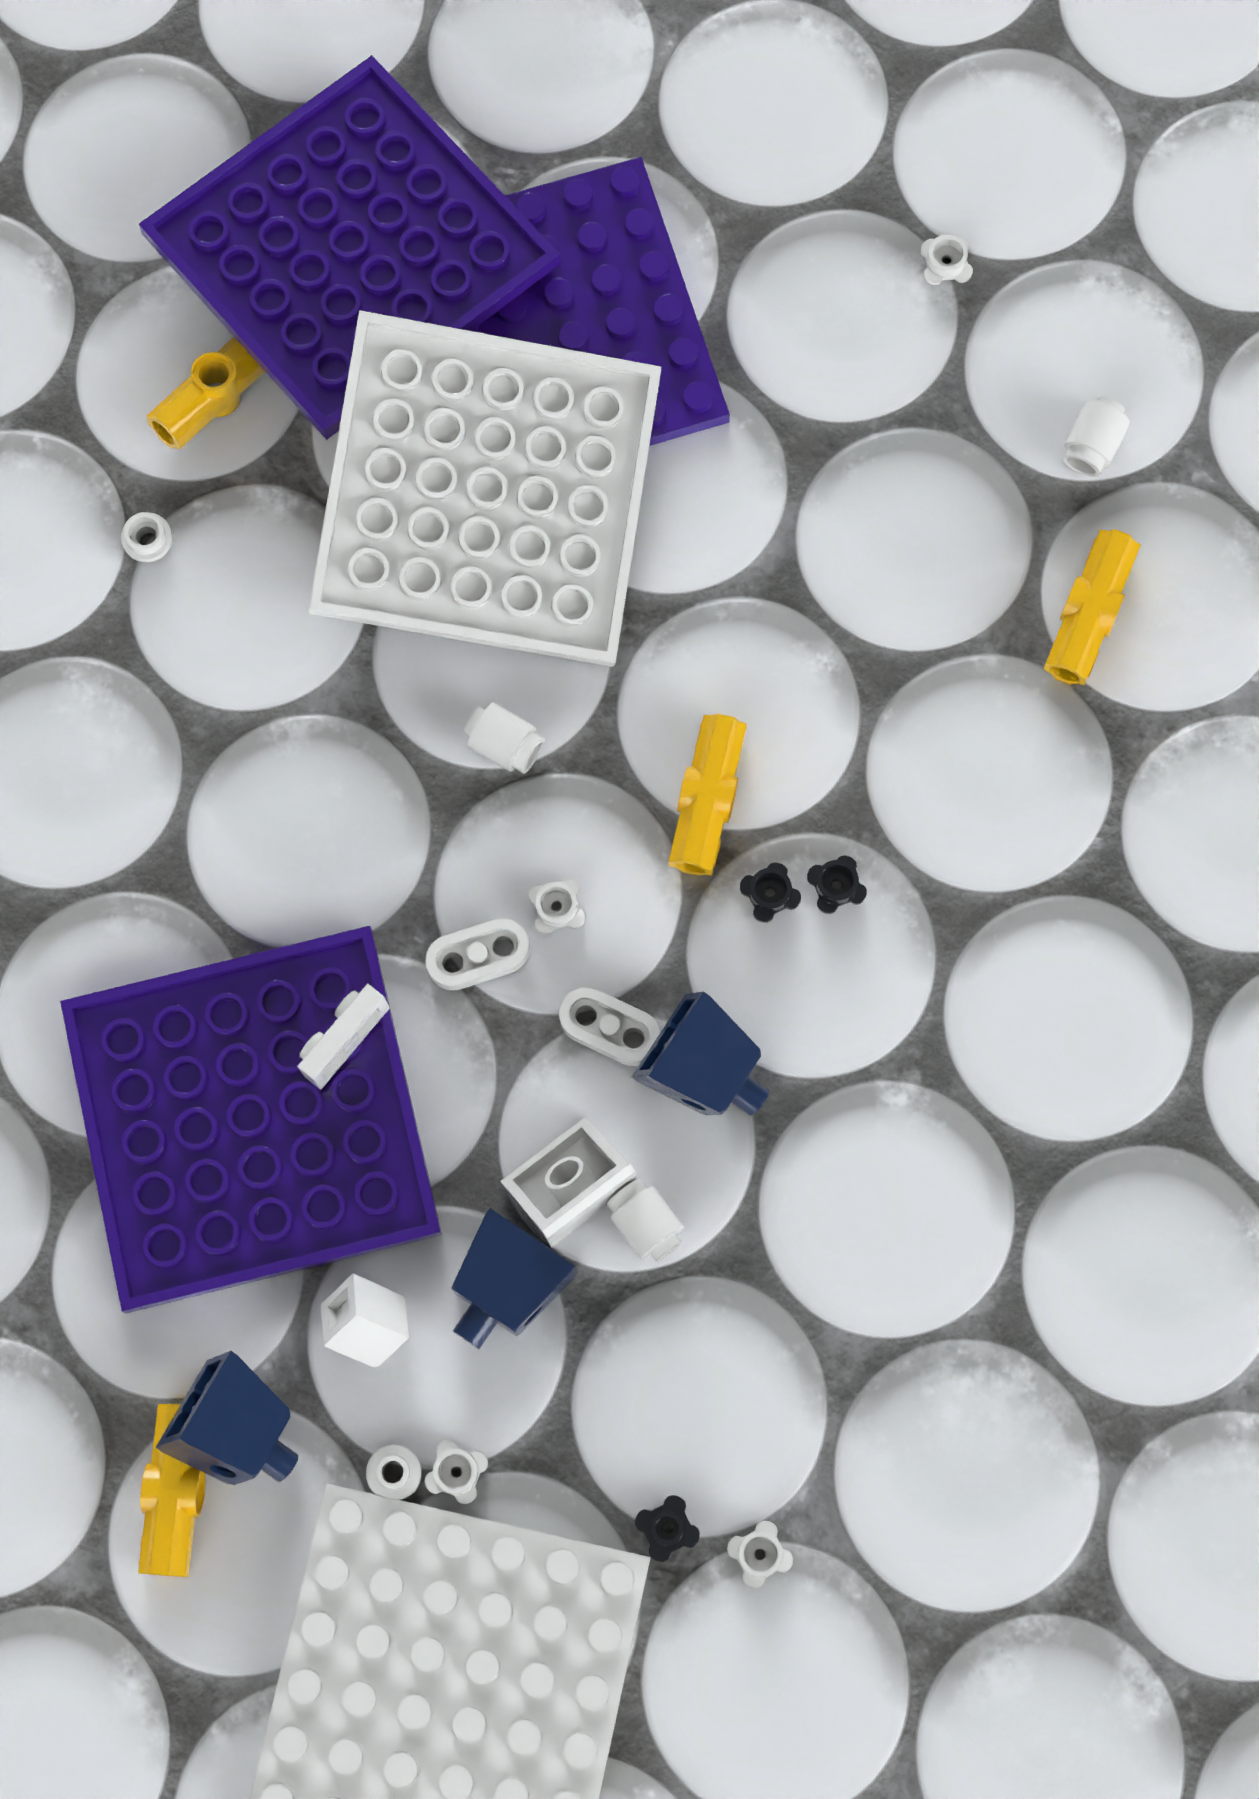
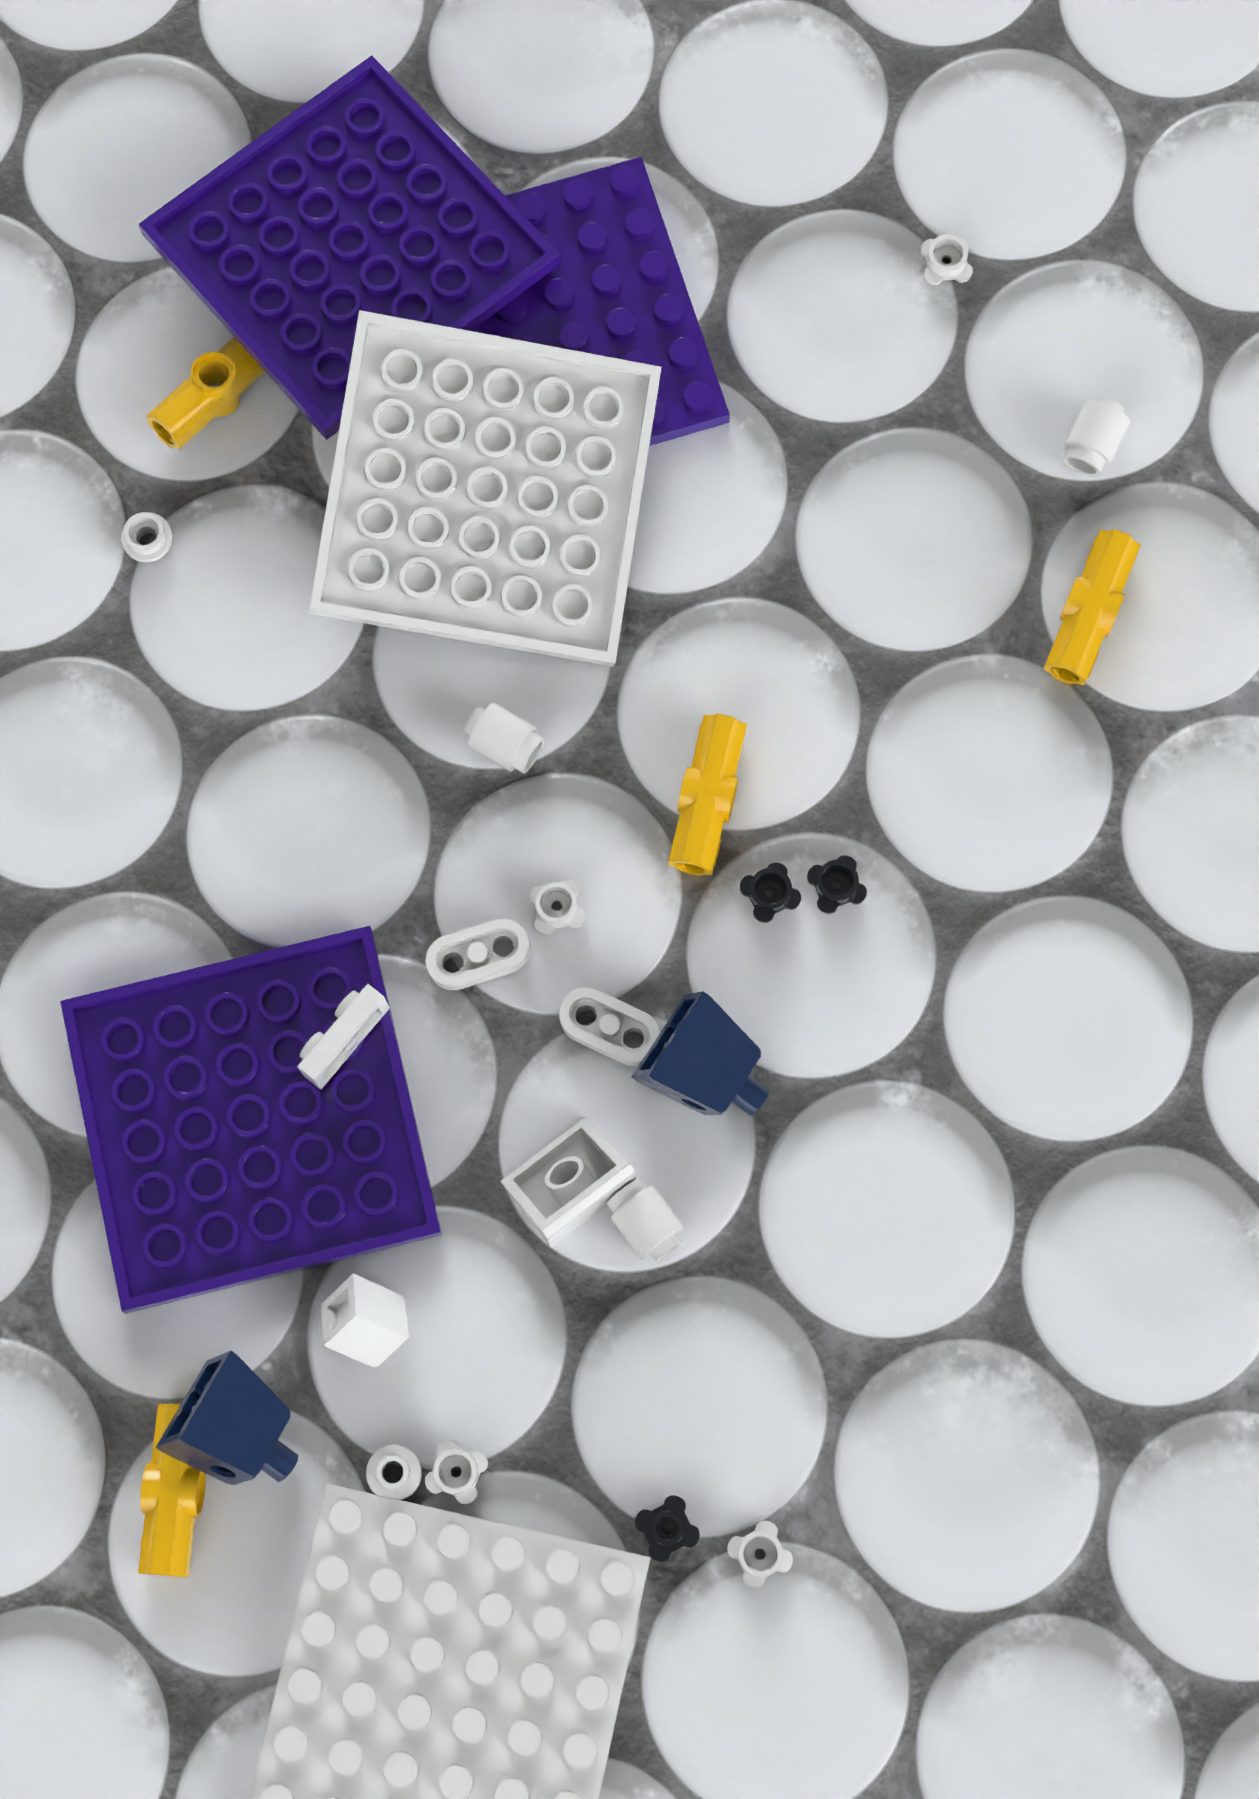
(506, 1280): dark blue torso -> none

